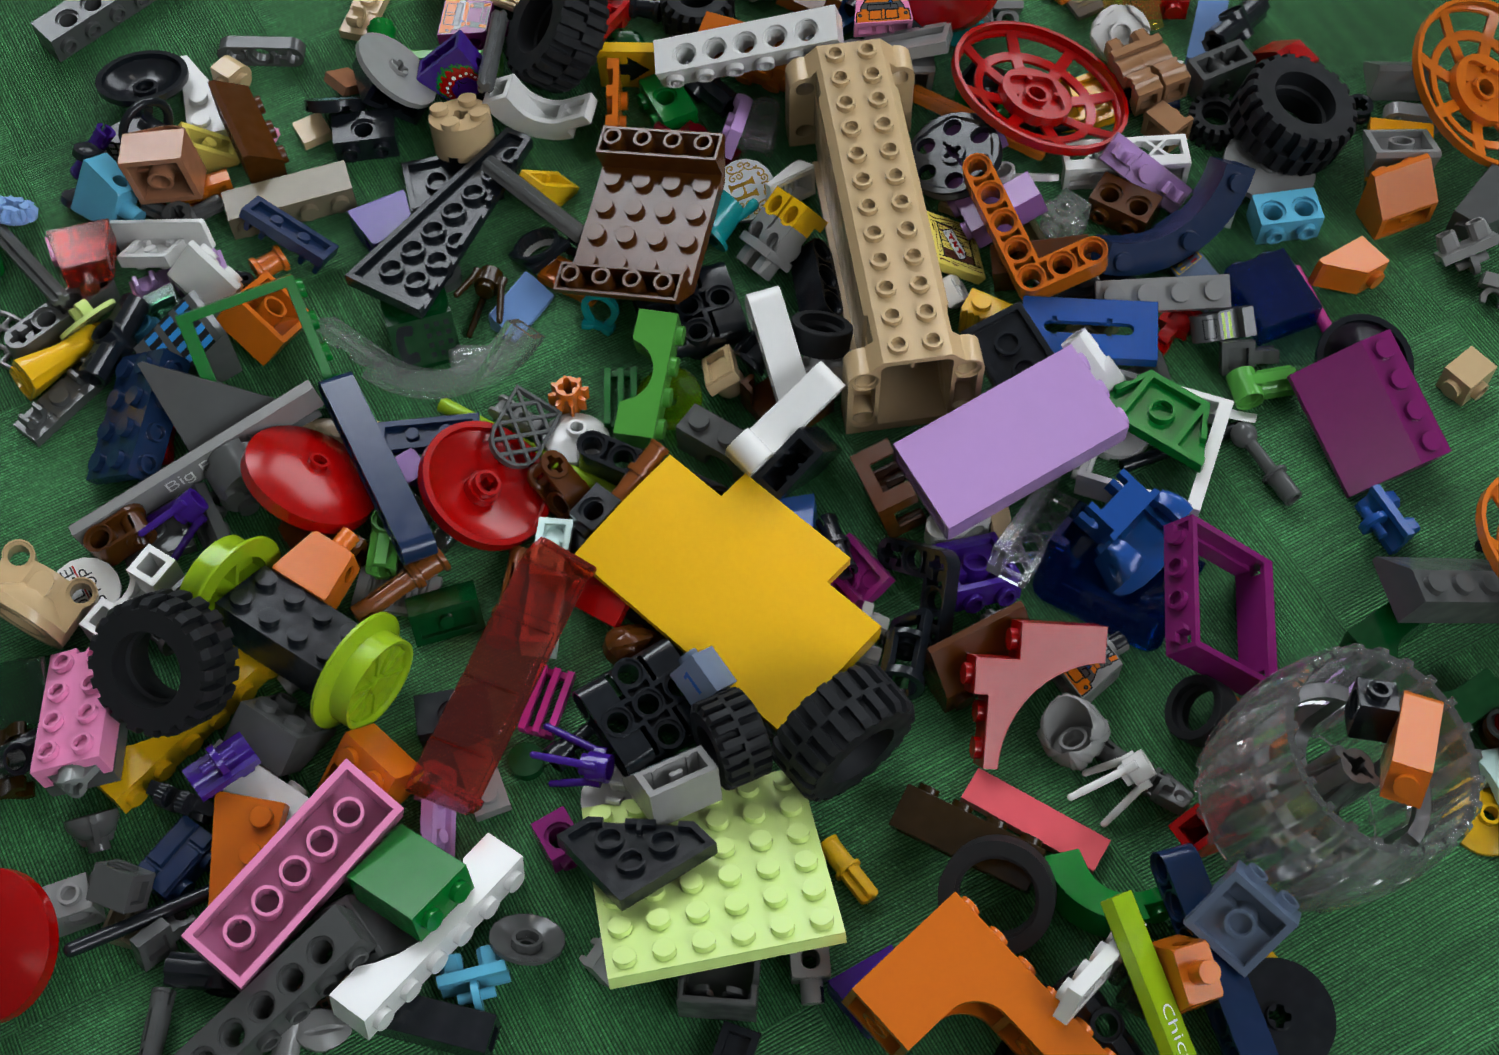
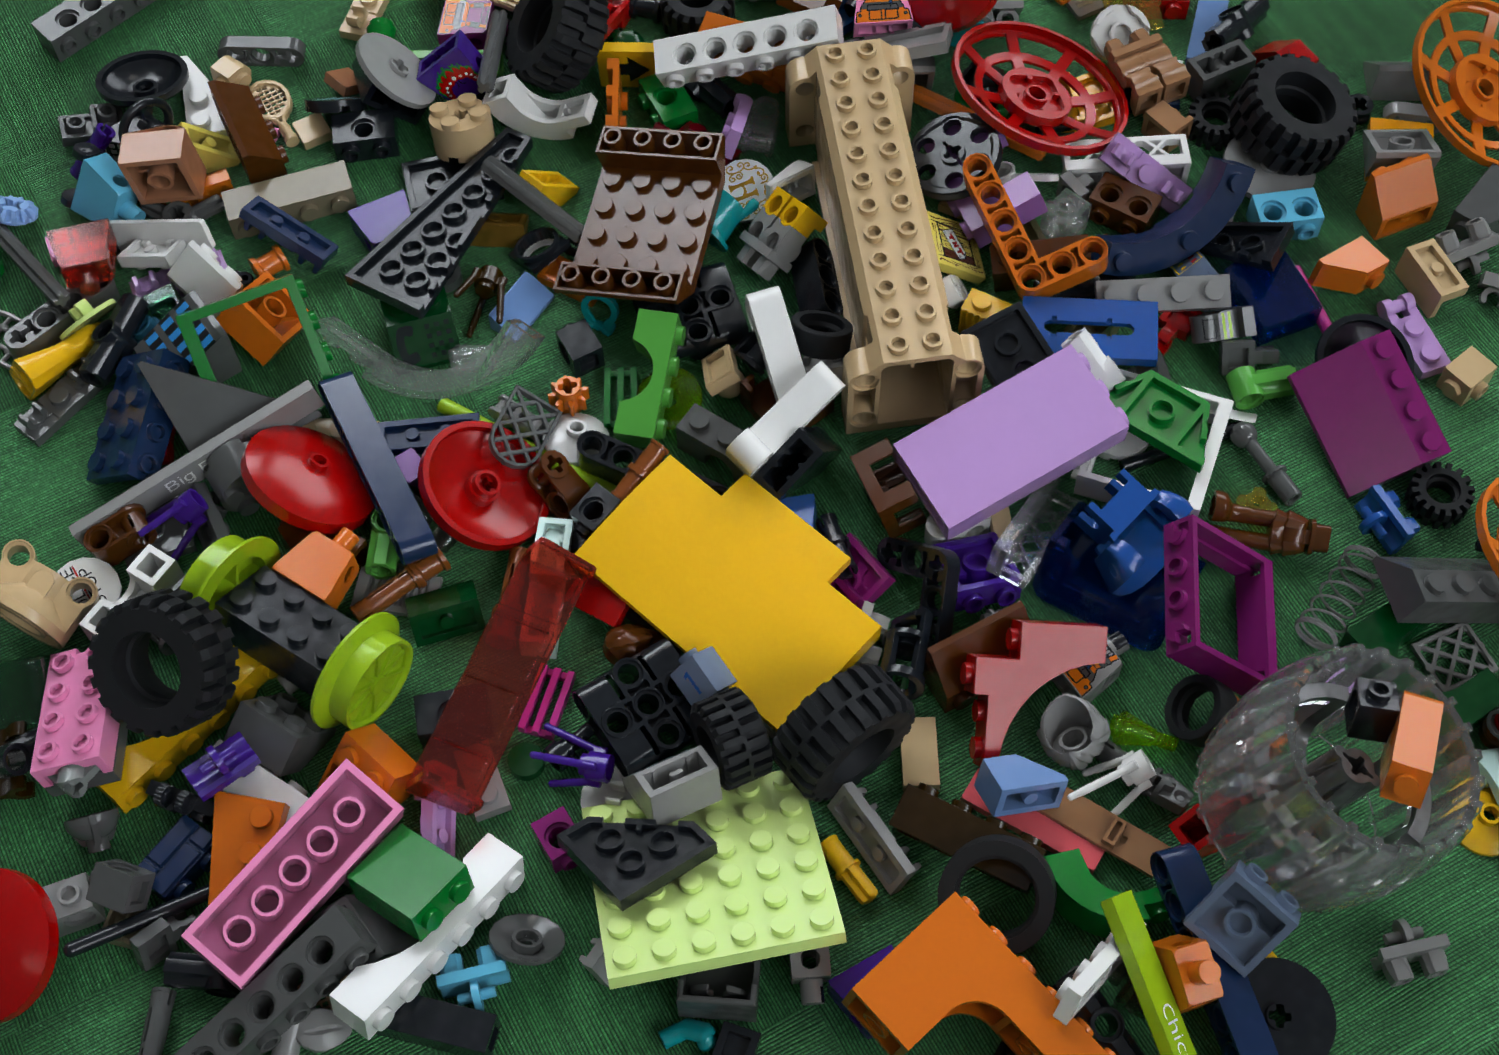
(80, 127): none -> dark grey slope
(278, 119): none -> tan piece
(502, 230): none -> pearl gold slope
(580, 348): none -> black brick
(691, 1030): none -> teal arm
(872, 837): none -> light grey plate
(920, 754): none -> tan tile
(1018, 785): none -> medium blue slope
(1077, 185): none -> light grey tile
(1106, 831): none -> medium nougat piece
(1133, 731): none -> clear neon green cone
(1251, 243): none -> black wing
(1258, 496): none -> clear yellow plate
(1285, 532): none -> reddish brown piece
(1351, 566): none -> light grey piece
(1395, 959): none -> light grey hips
(1426, 350): none -> lavender plate
(1430, 276): none -> tan panel
(1442, 636): none -> light grey window
(1446, 480): none -> black tyre

